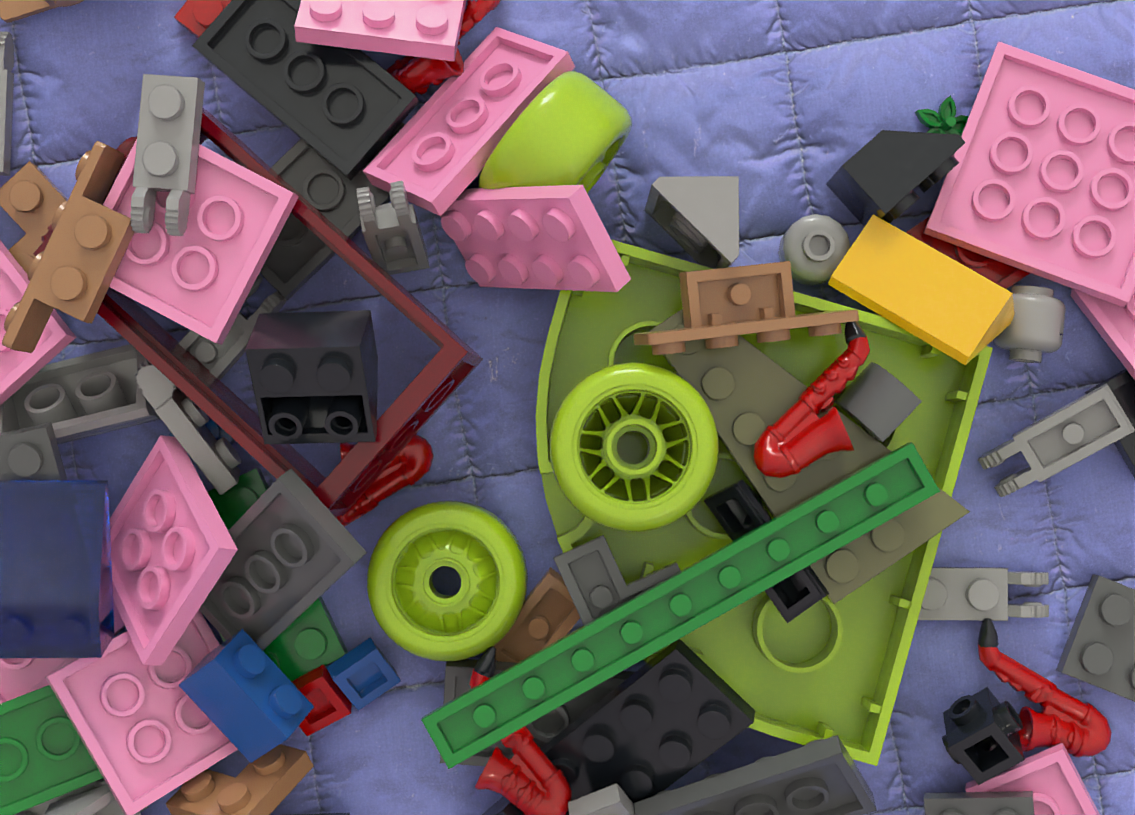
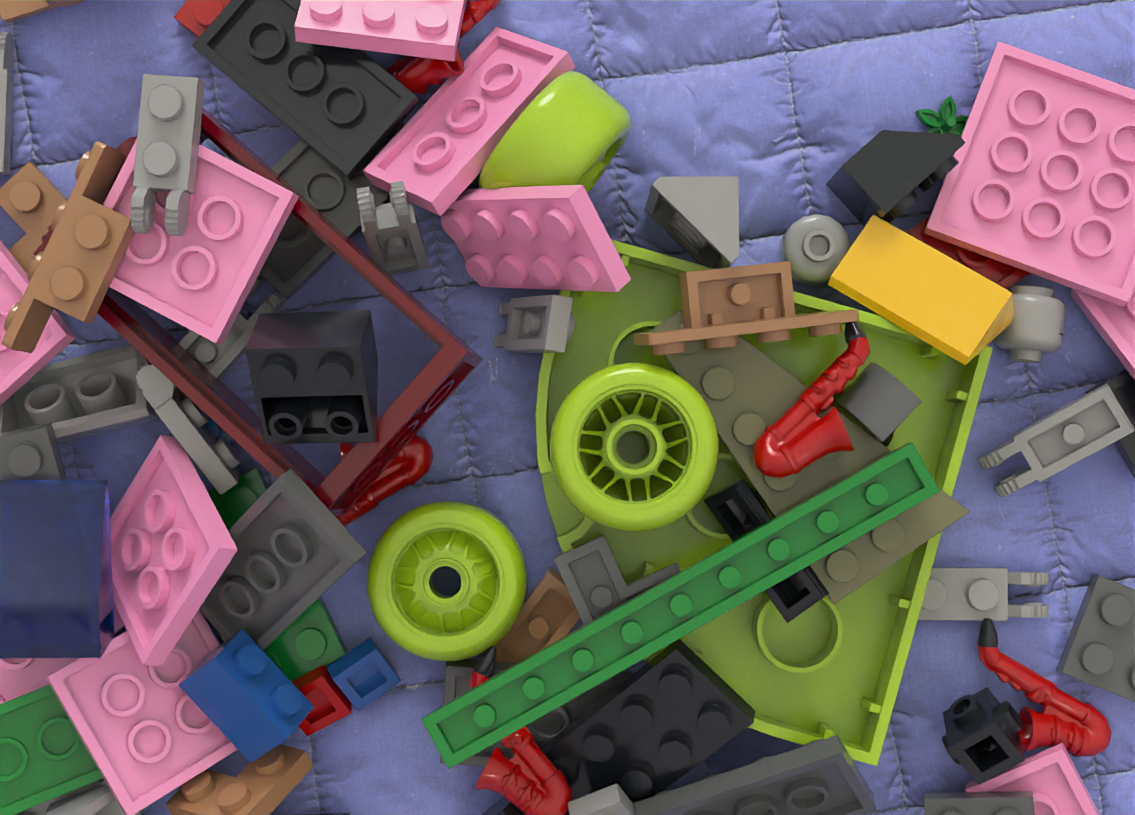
(536, 324): none -> light grey hinge

